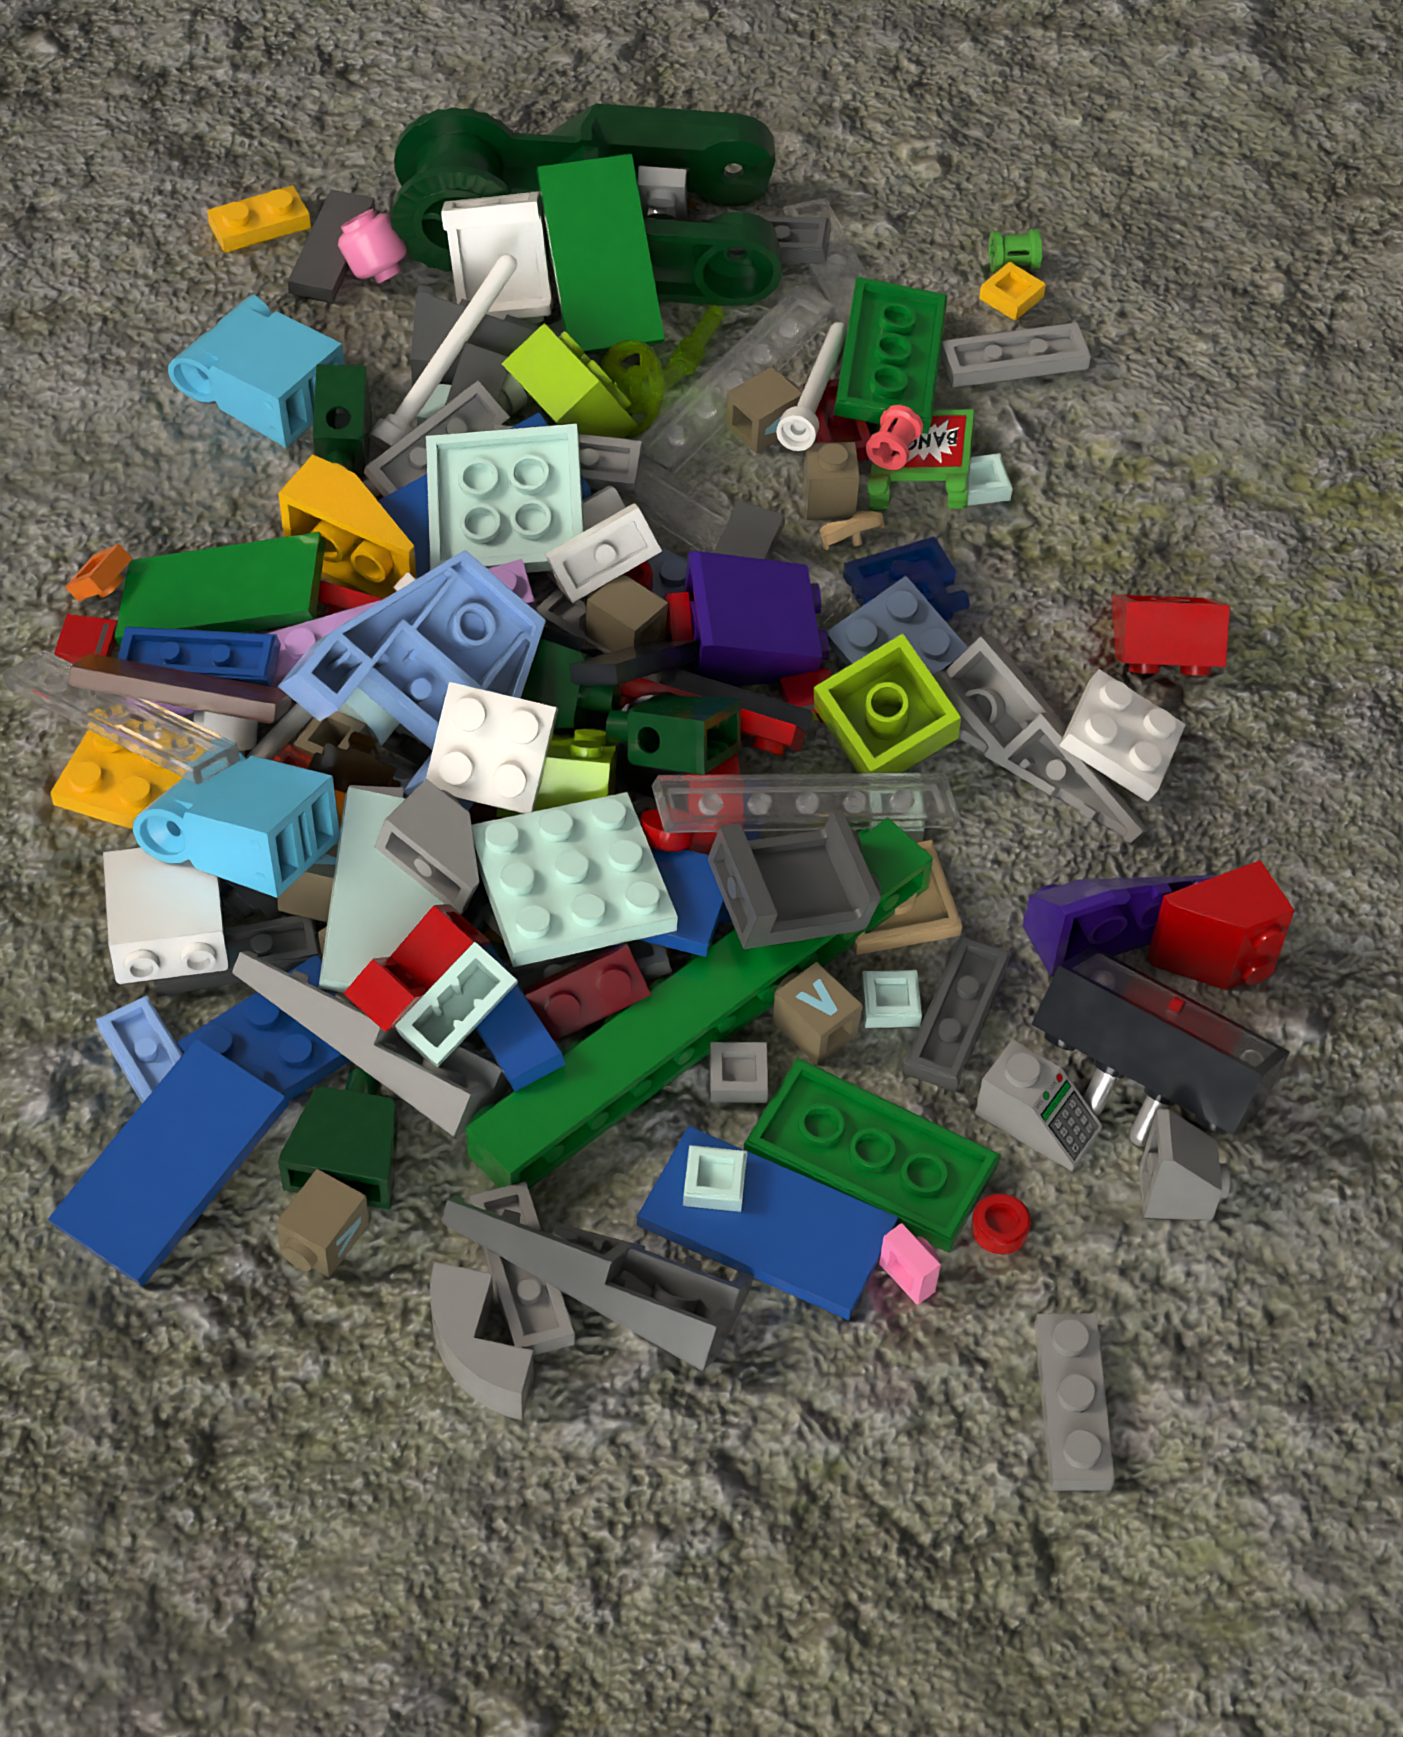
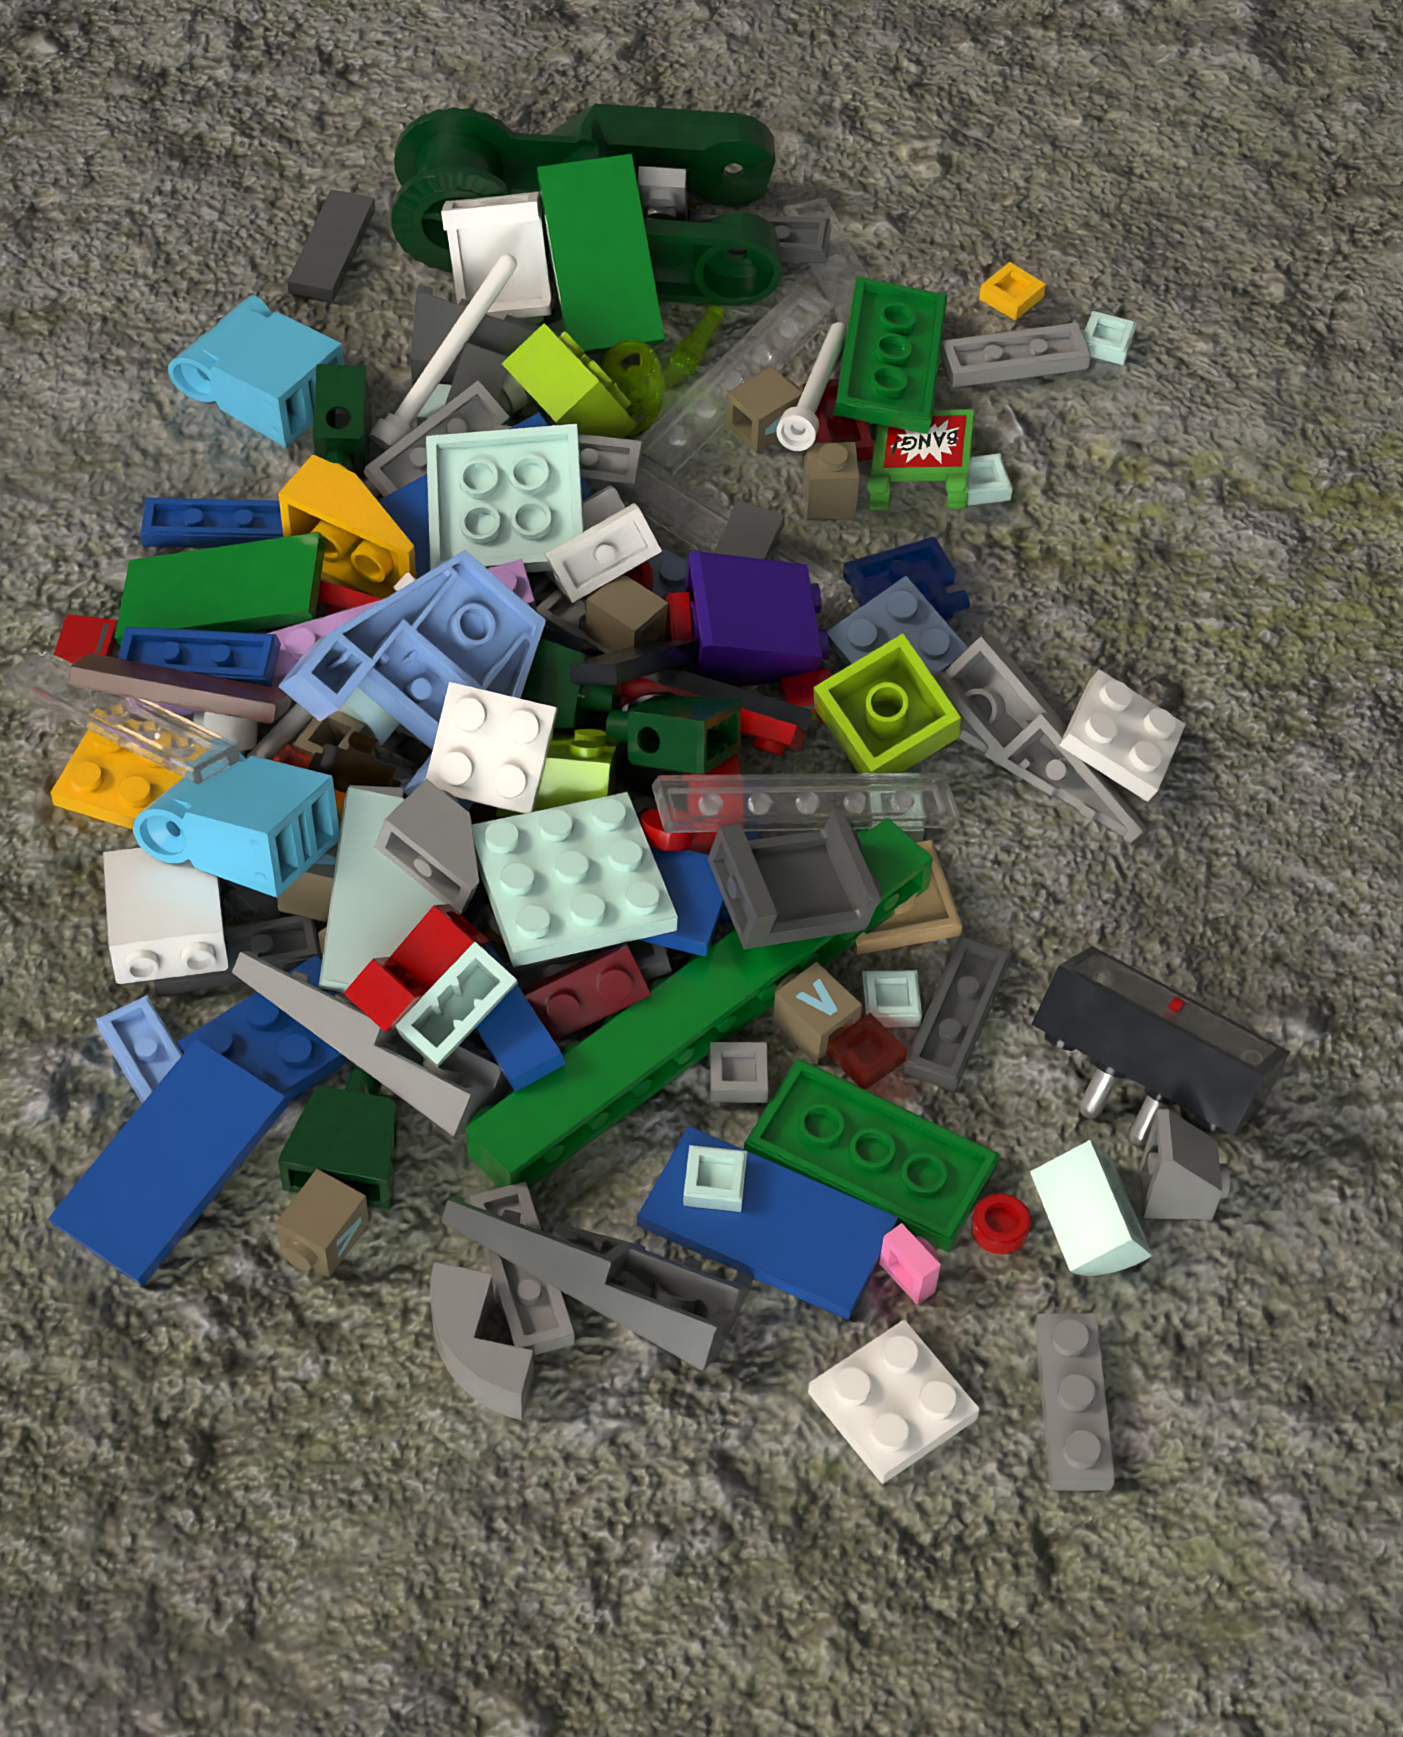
(100, 574): orange plate -> none
(209, 522): none -> blue tile
(258, 218): yellow plate -> none
(372, 246): bright pink head -> none
(839, 530): tan piece -> none
(867, 1051): none -> clear red plate
(893, 1401): none -> white plate
(894, 437): coral bush -> none
(1017, 249): bright green bush -> none
(1037, 1105): light grey slope -> none
(1090, 1212): none -> light aqua brick
(1099, 913): dark purple wedge -> none
(1109, 337): none -> light aqua tile
(1170, 632): red slope -> none
(1223, 928): red slope -> none

